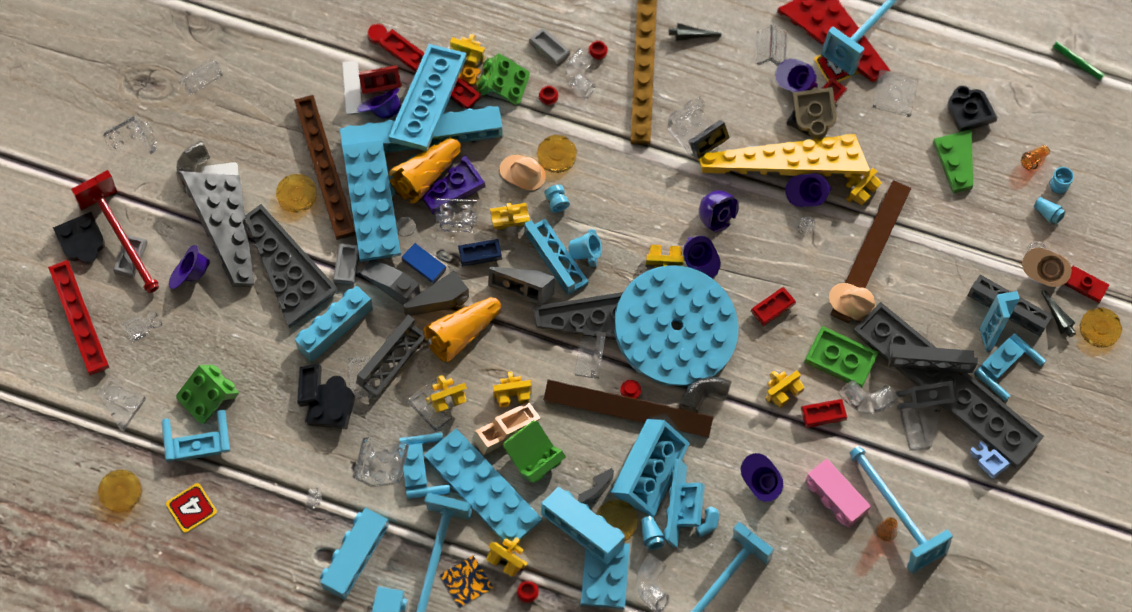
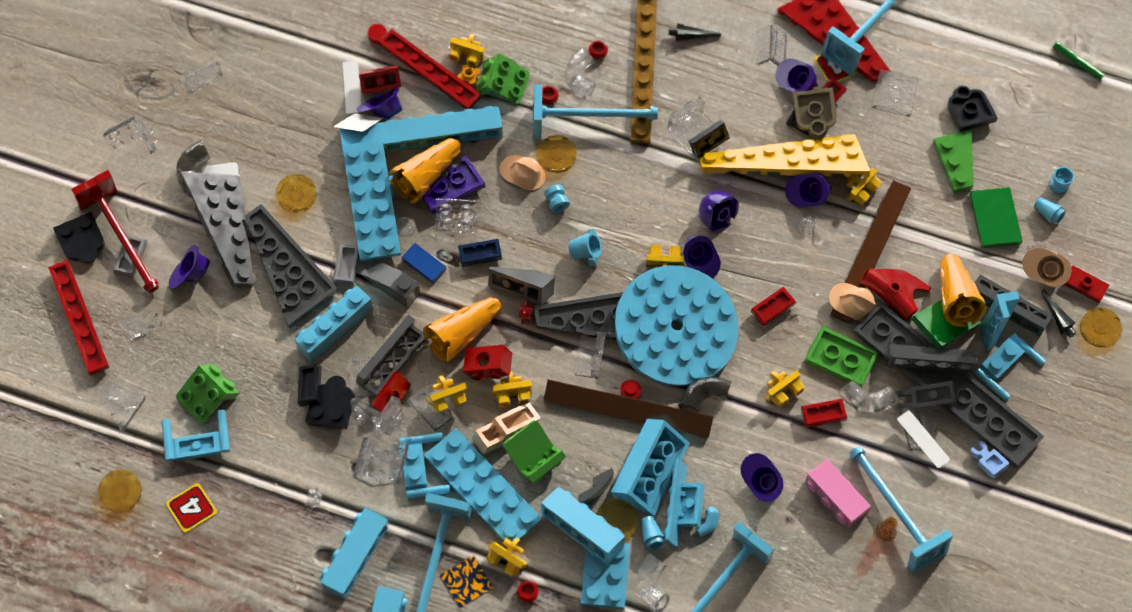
(325, 167): reddish brown plate -> none
(358, 122): none -> white sticker
(381, 422): none -> clear bracket
(395, 386): none -> red plate
(427, 97): medium azure plate -> none
(440, 296): dark grey slope -> none
(487, 362): none -> red brick
(509, 216): yellow hips -> none
(525, 312): none -> red plate
(541, 112): none -> medium azure tile
(549, 46): light grey tile -> none
(552, 259): medium azure fence -> none
(895, 288): none -> red pin
(923, 439): none -> white sticker
(937, 329): none -> green tile
(959, 293): none -> light orange cone
(995, 217): none -> green tile
(1033, 158): clear orange cone -> none

